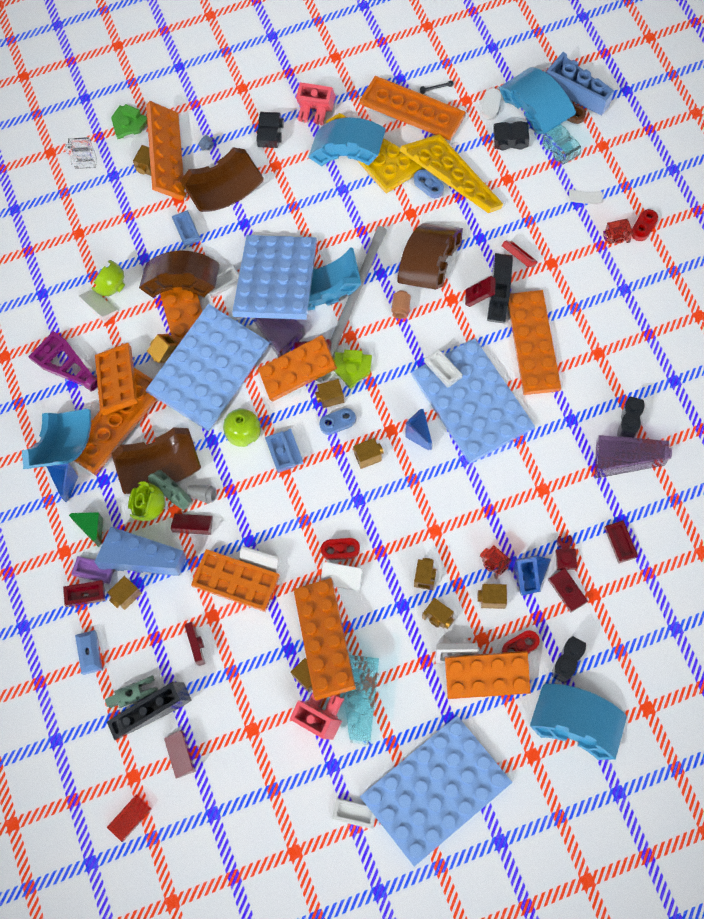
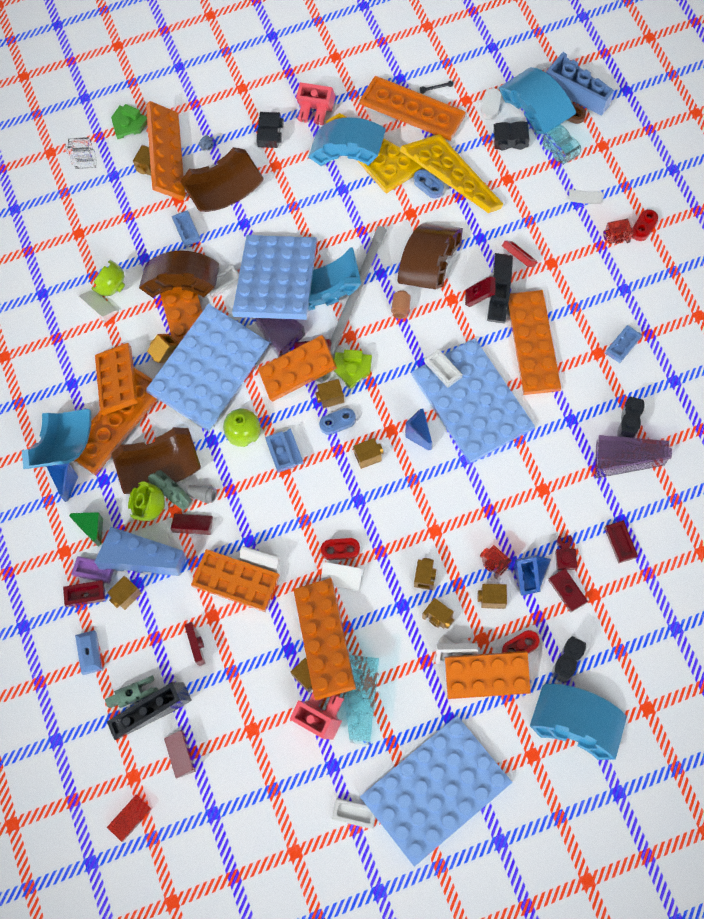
(50, 349): magenta plate -> none
(623, 344): none -> medium blue plate

